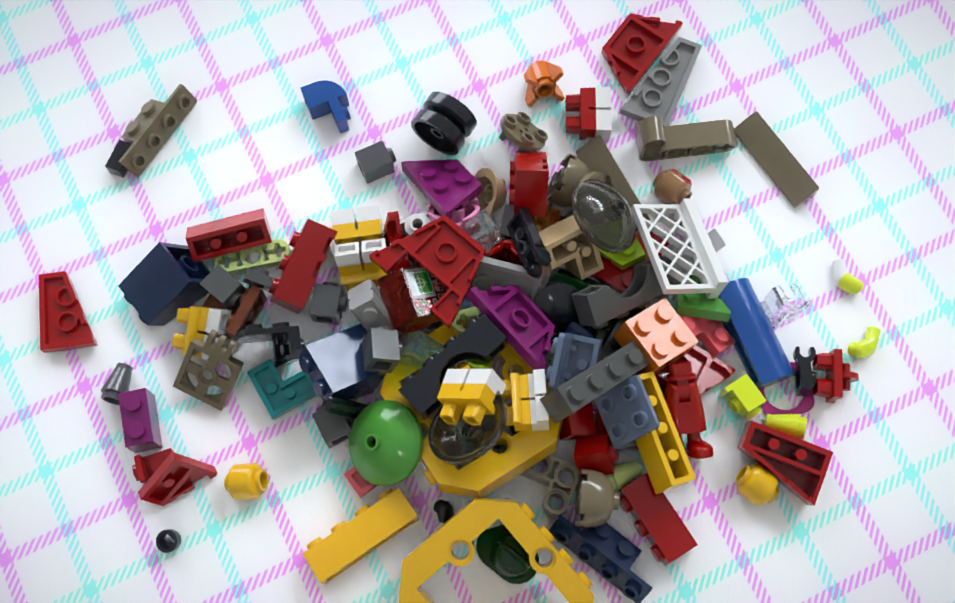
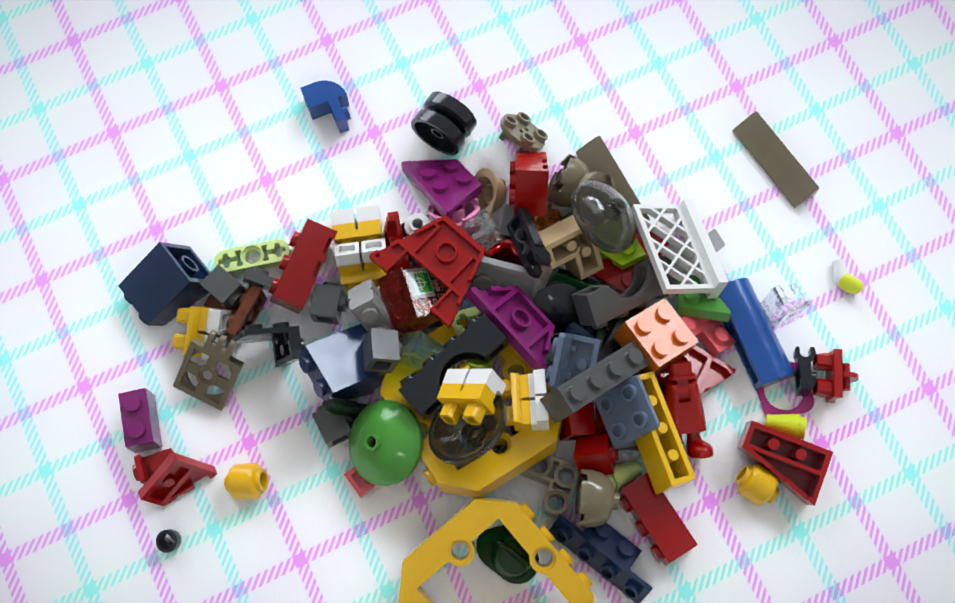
(61, 315): red wing -> none
(112, 164): black piece -> none
(117, 383): dark grey cone -> none
(154, 127): dark tan bracket -> none
(228, 235): red brick -> none
(277, 394): teal plate -> none
(360, 536): yellow brick -> none
(375, 161): dark grey brick -> none
(444, 512): black arm -> none
(542, 82): orange brick -> none
(593, 113): red hips -> none
(637, 47): red wing -> none
(663, 84): light grey wing -> none
(672, 186): medium nougat head -> none
(683, 140): dark tan beam -> none
(744, 397): neon yellow brick -> none
(867, 346): neon yellow arm -> none

